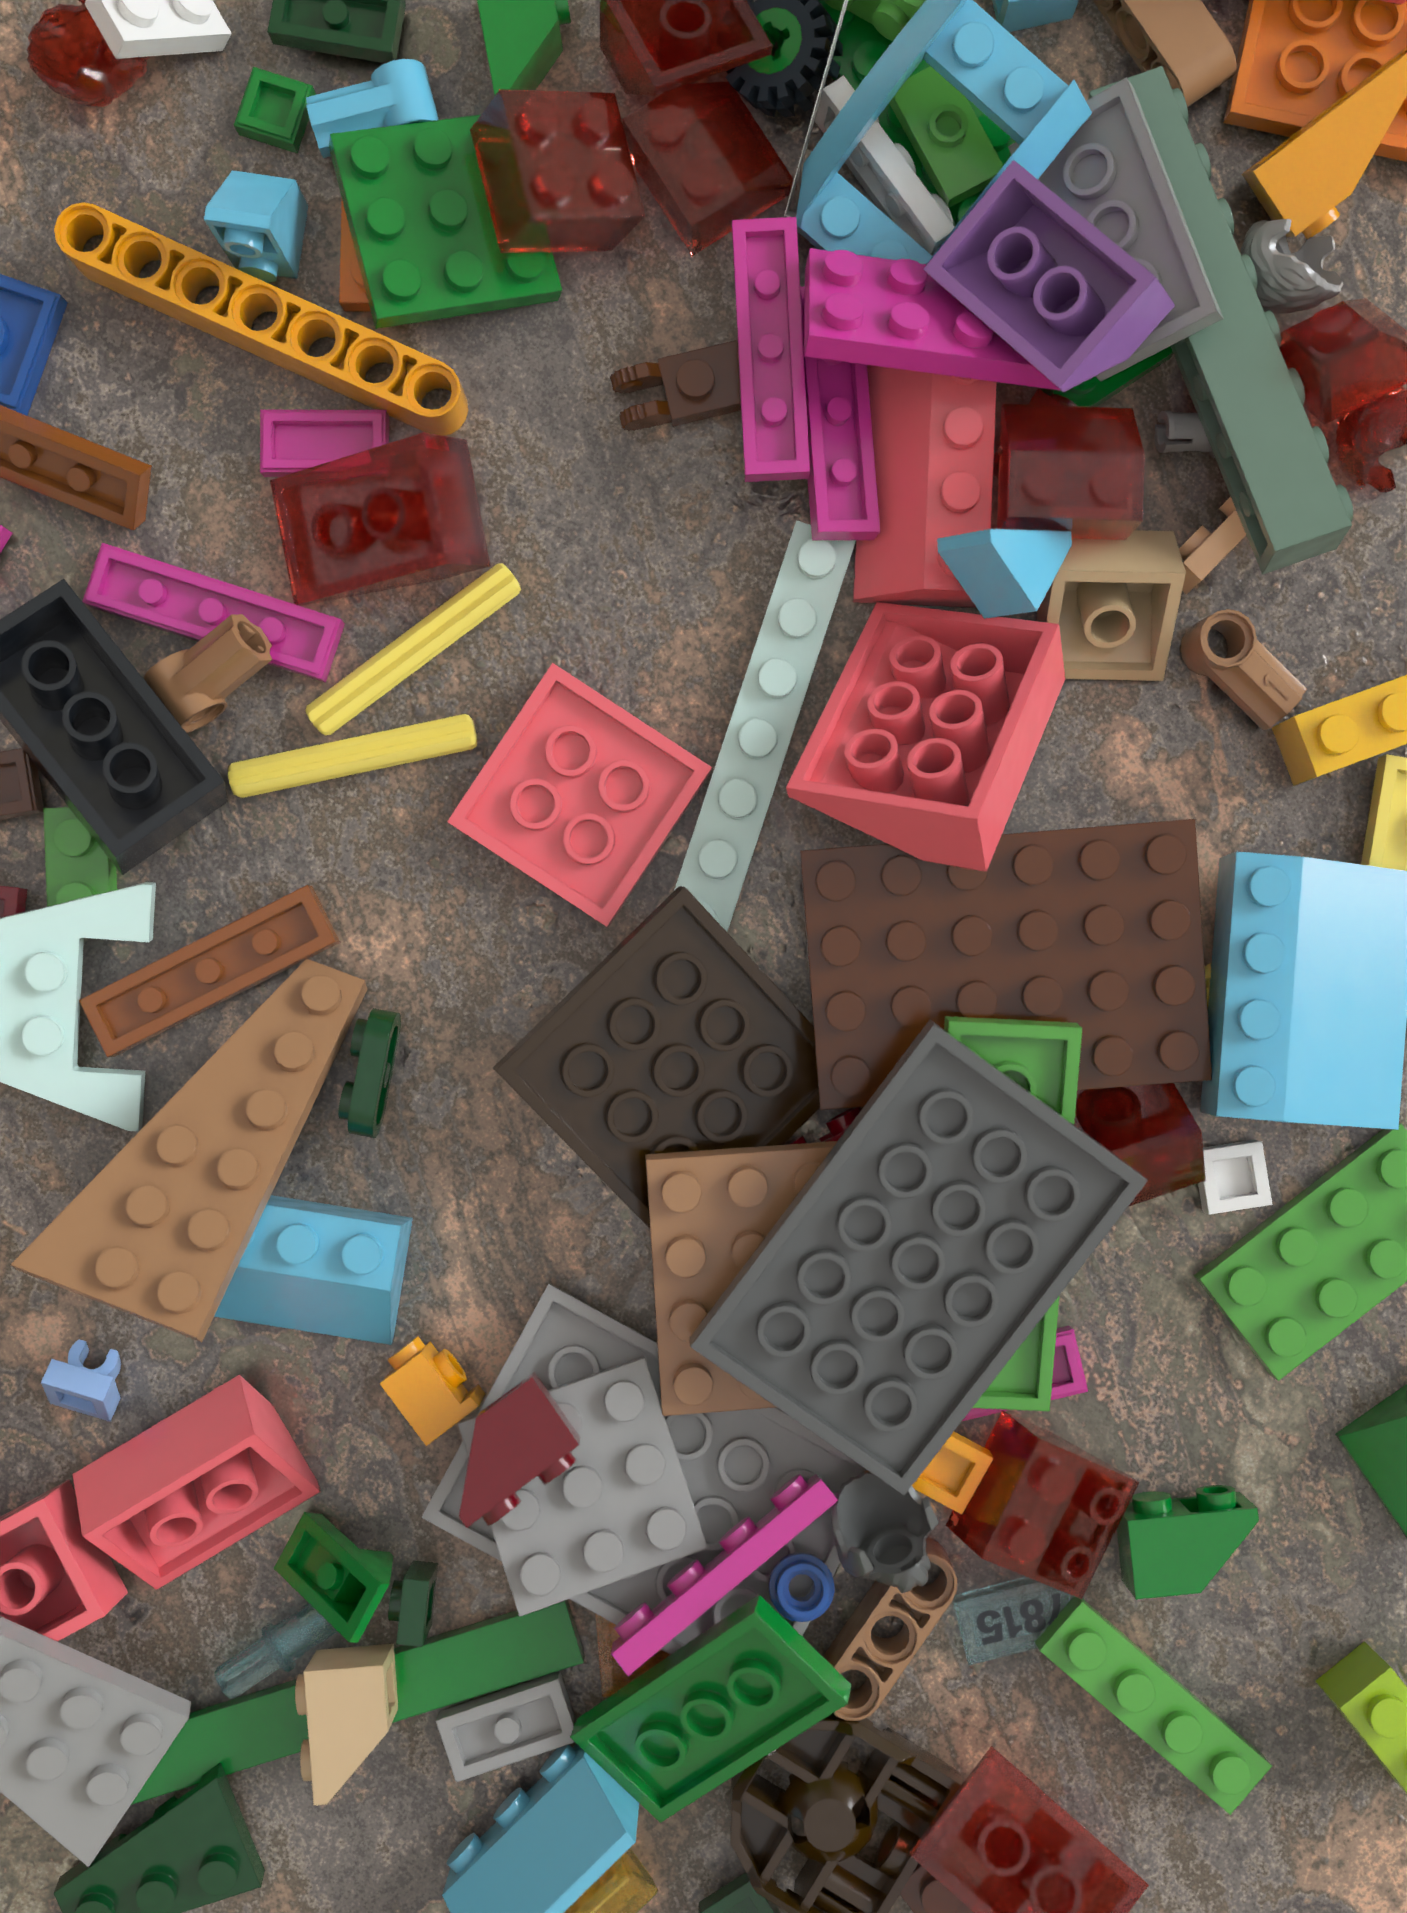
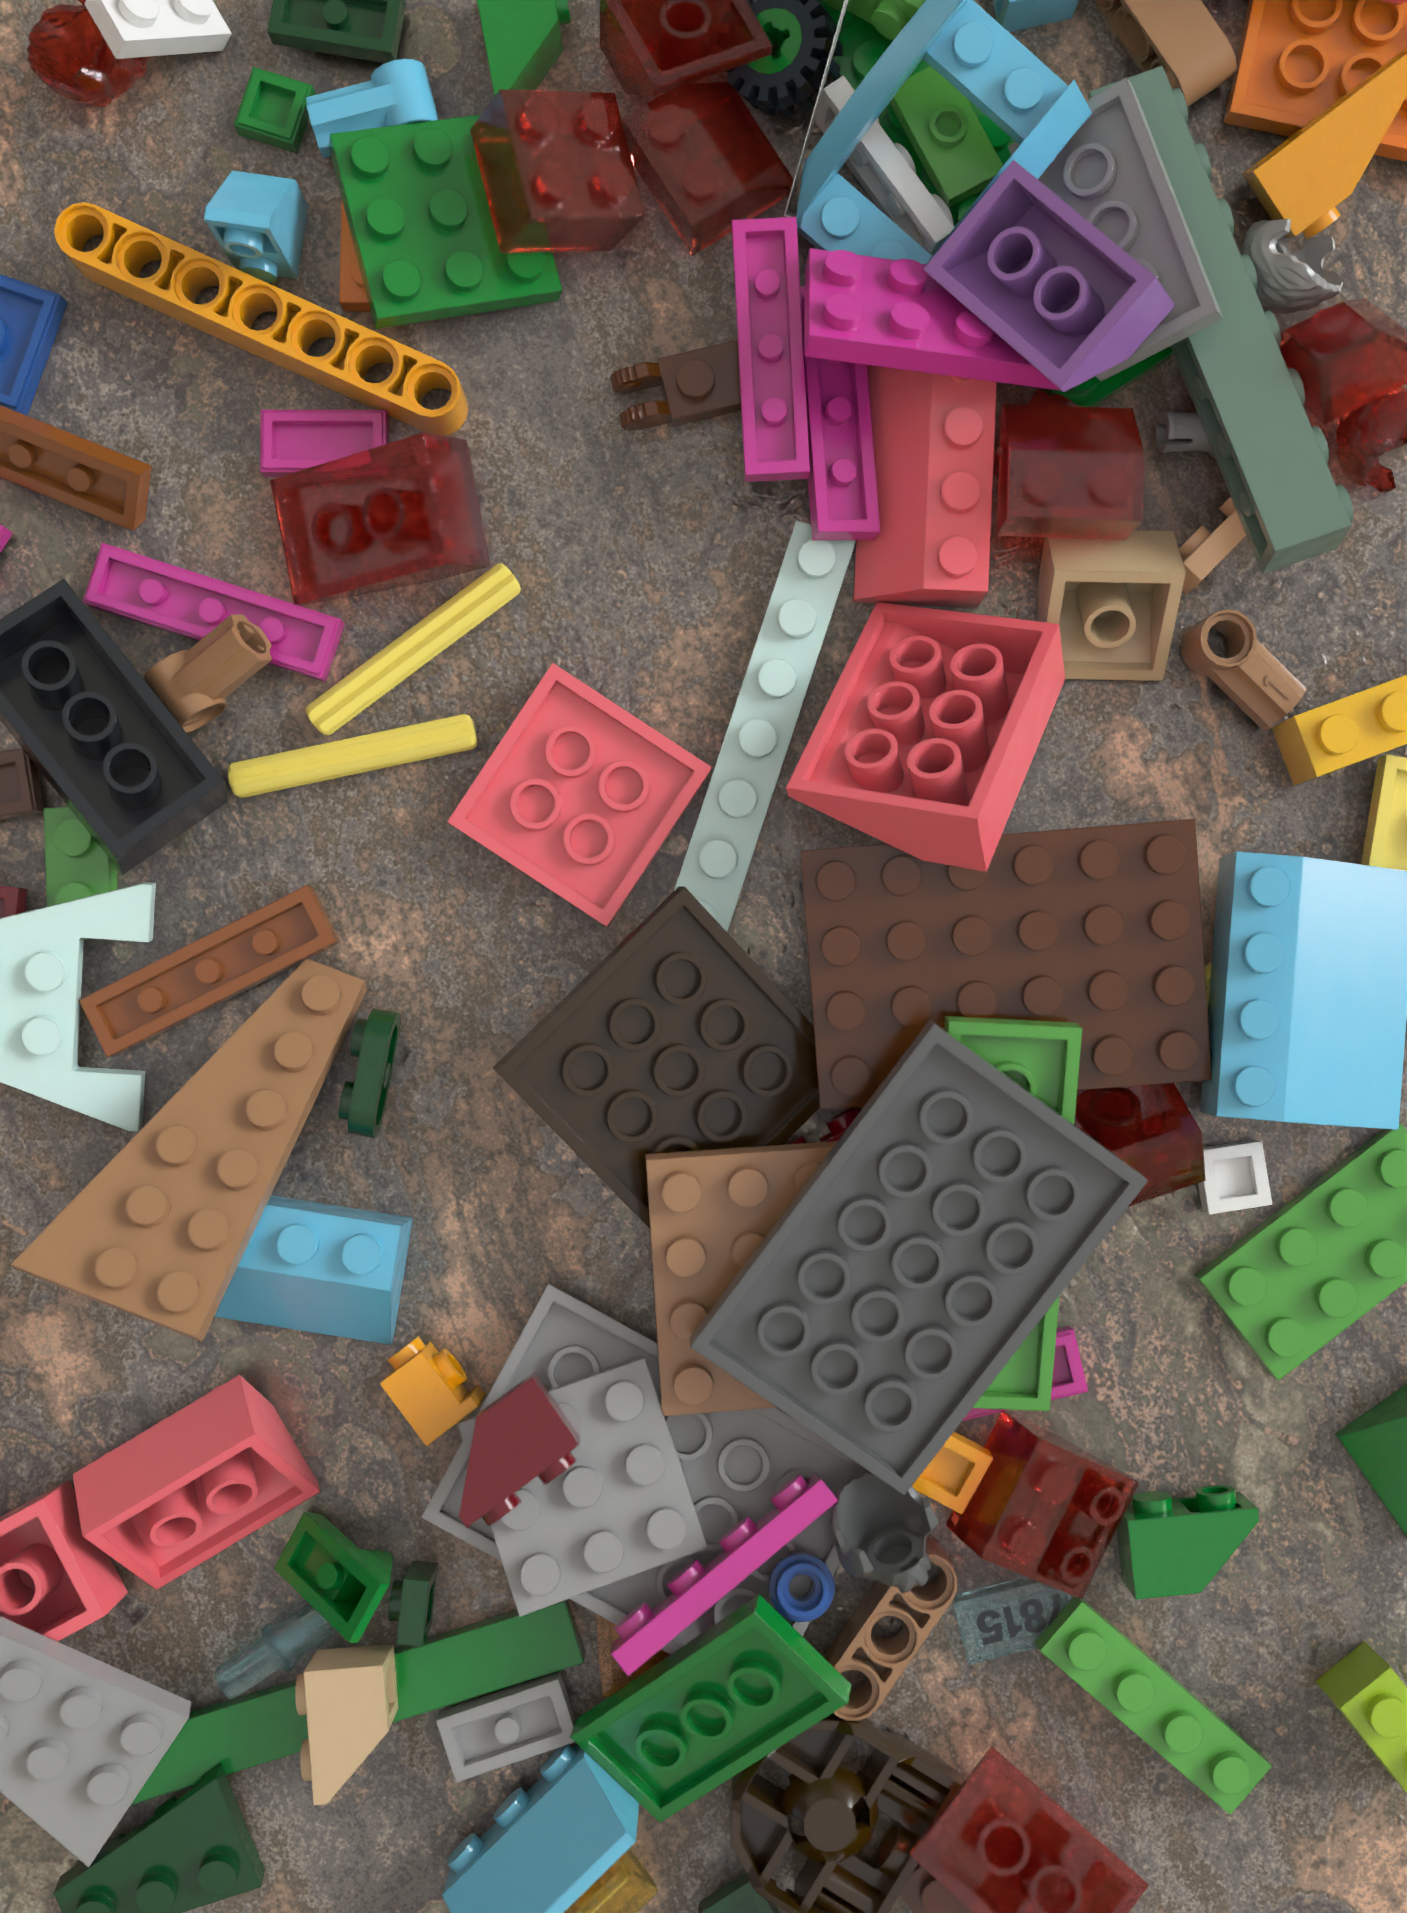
(81, 1388): light blue tile -> none
(1005, 568): medium azure slope -> none

